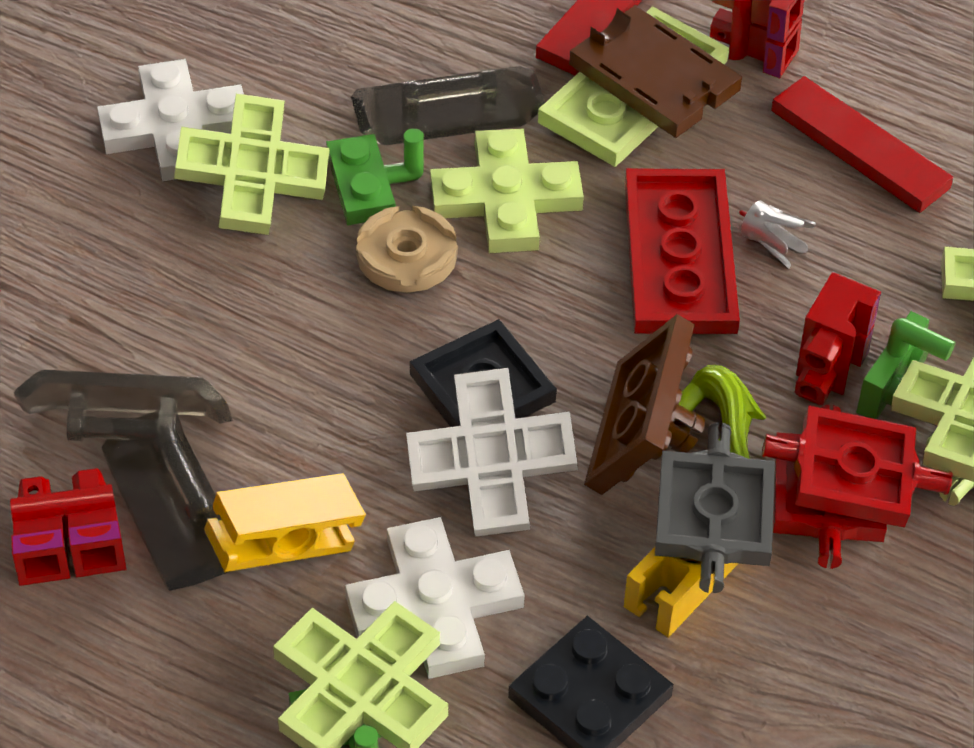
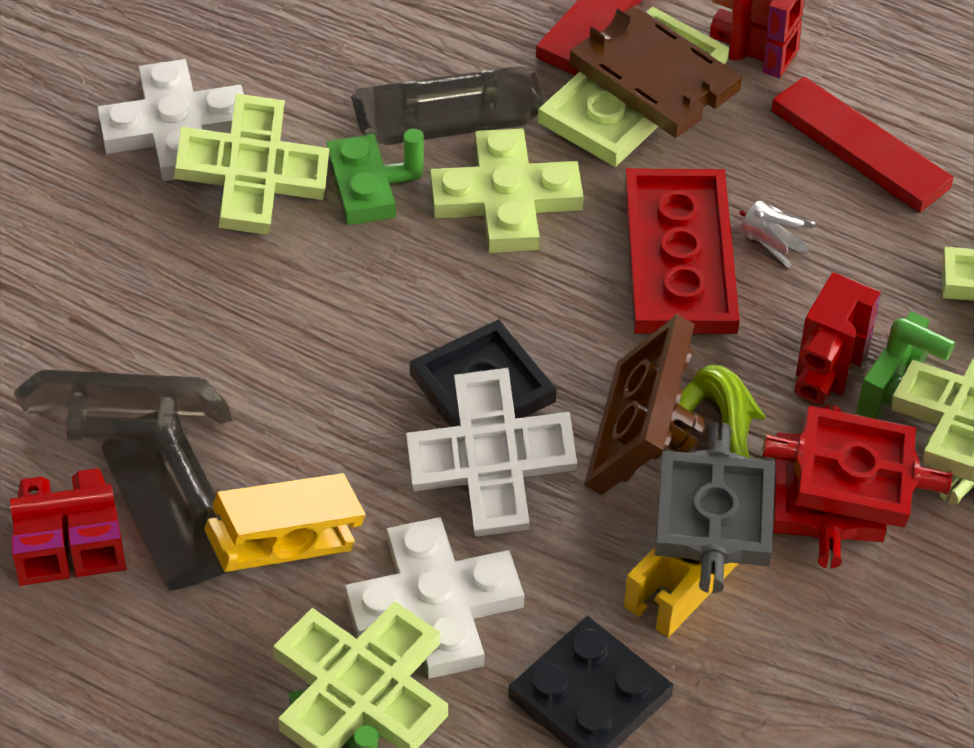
(406, 249): tan plate -> none

